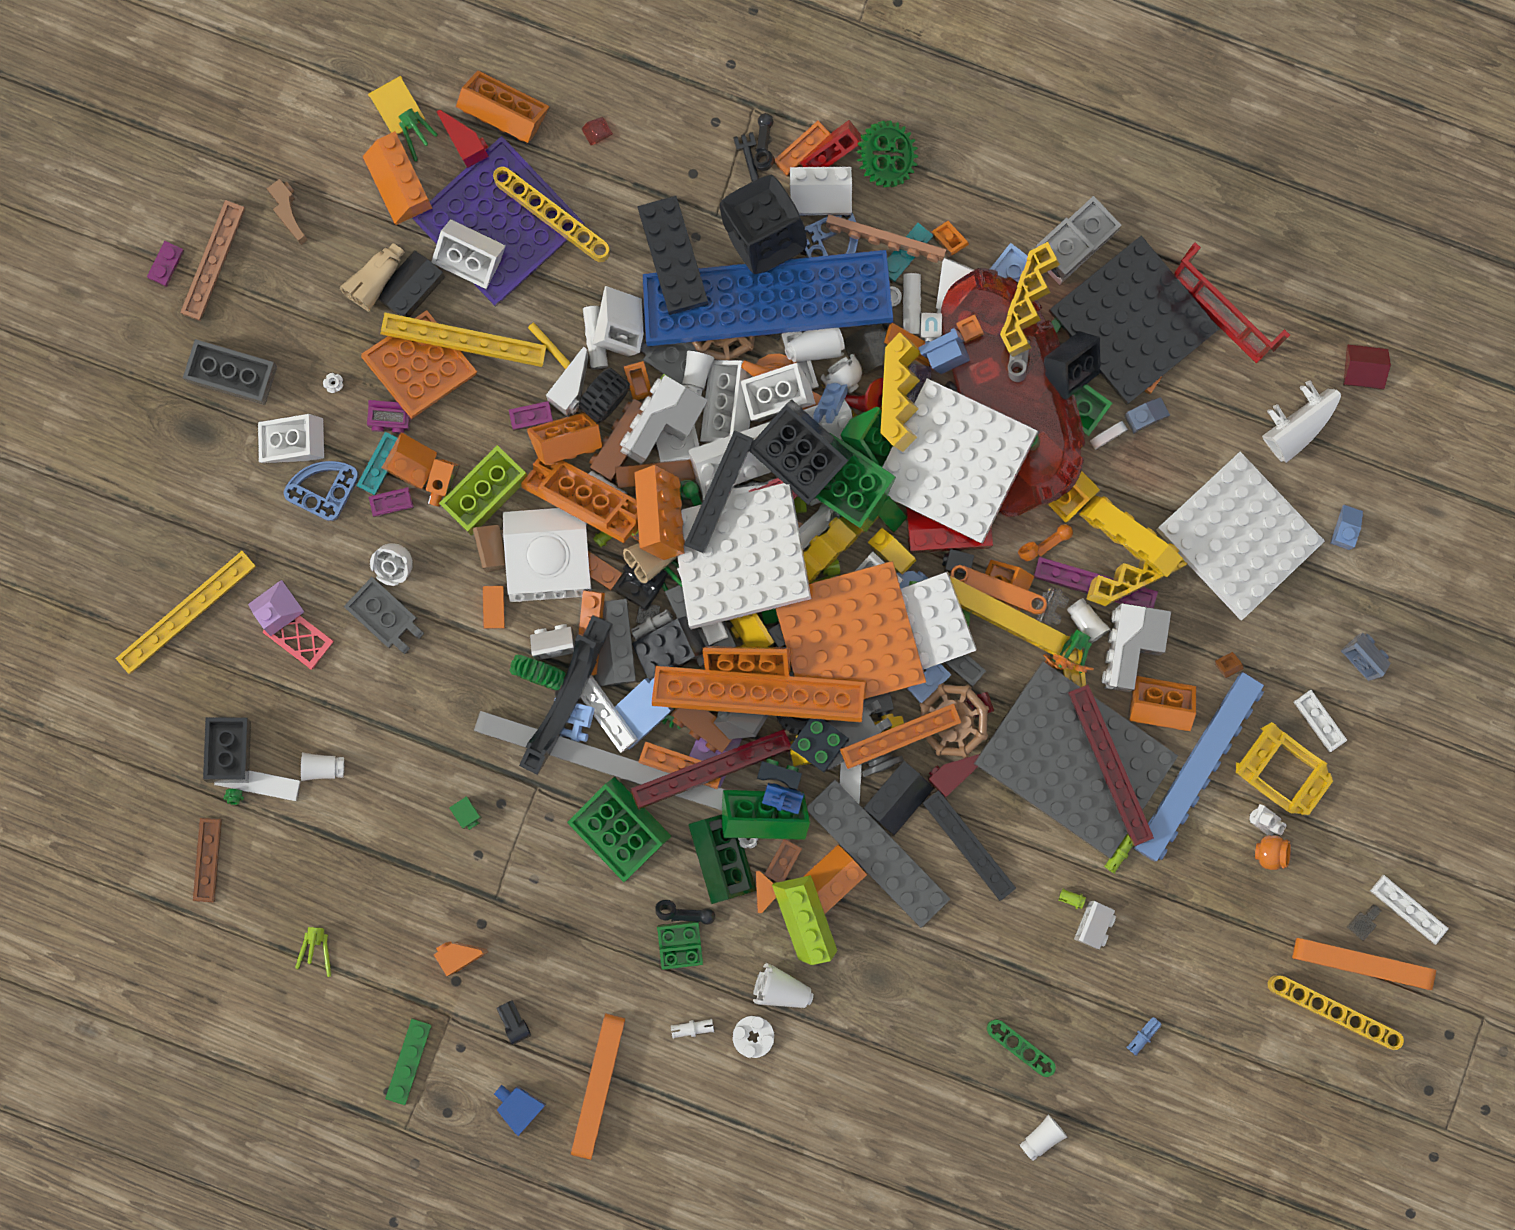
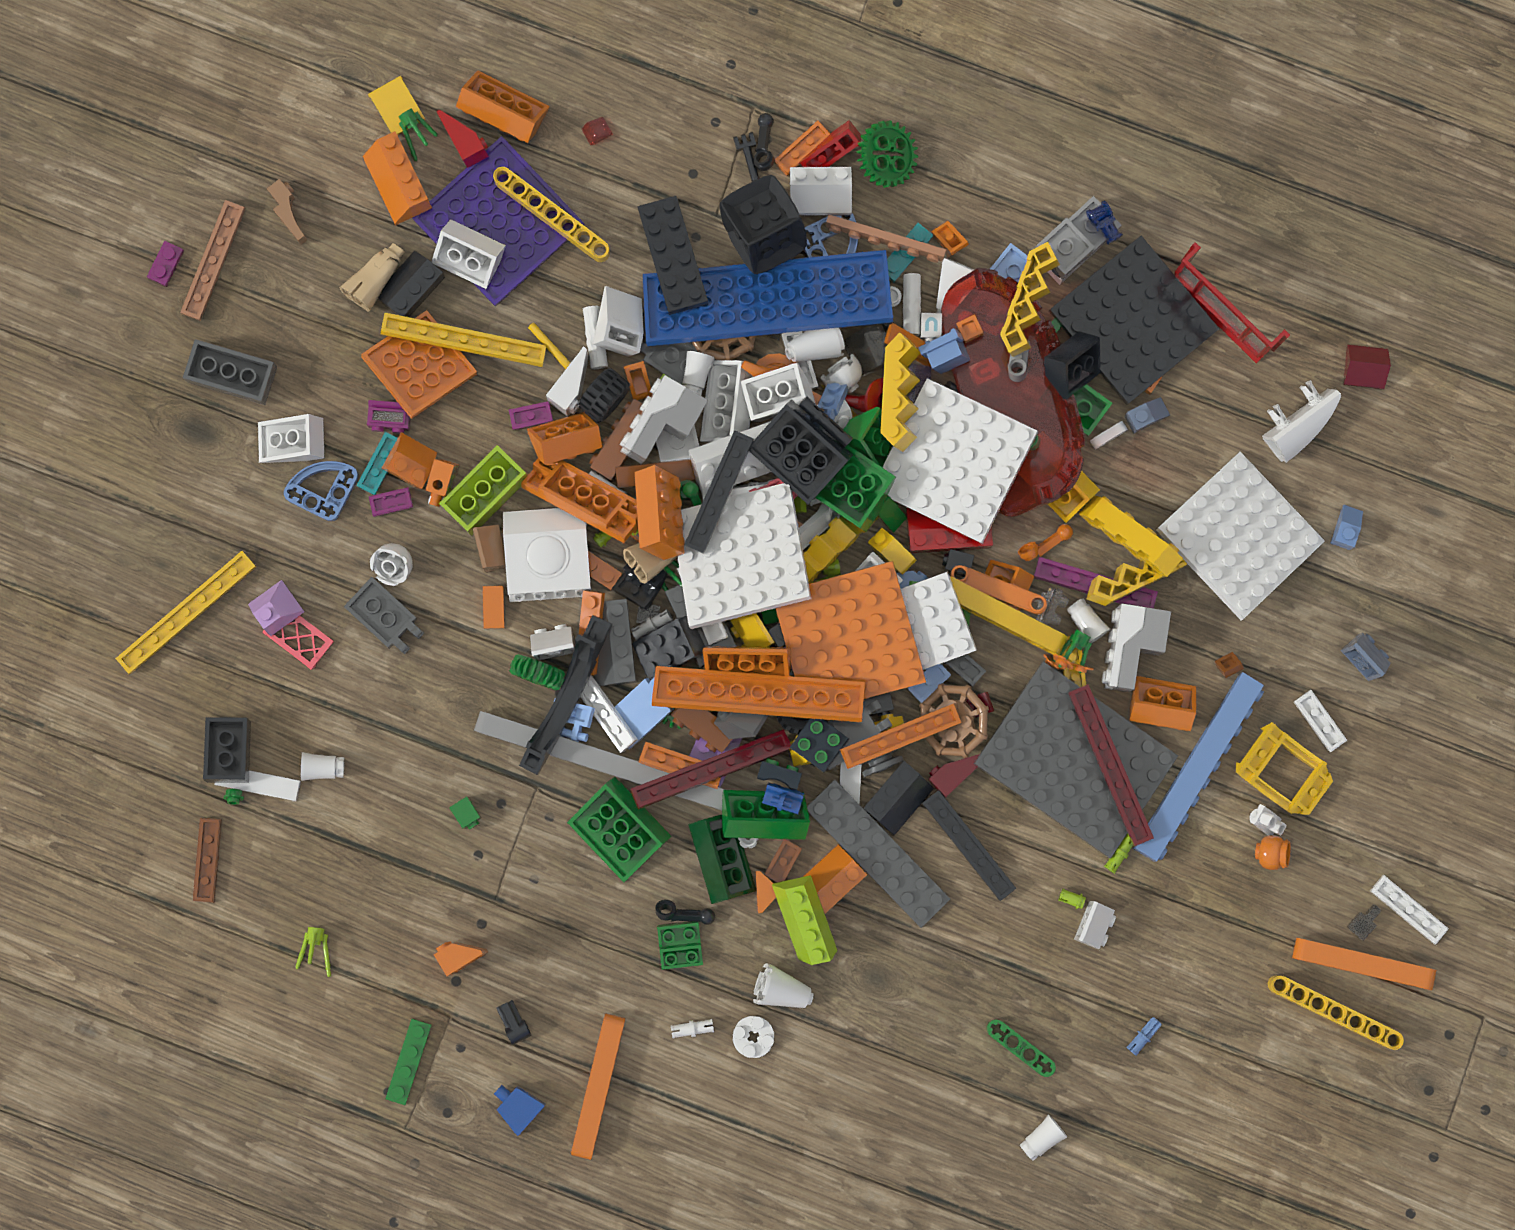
(338, 383): white plate -> none
(829, 425): none -> black pin
(1104, 221): none -> clear blue connector

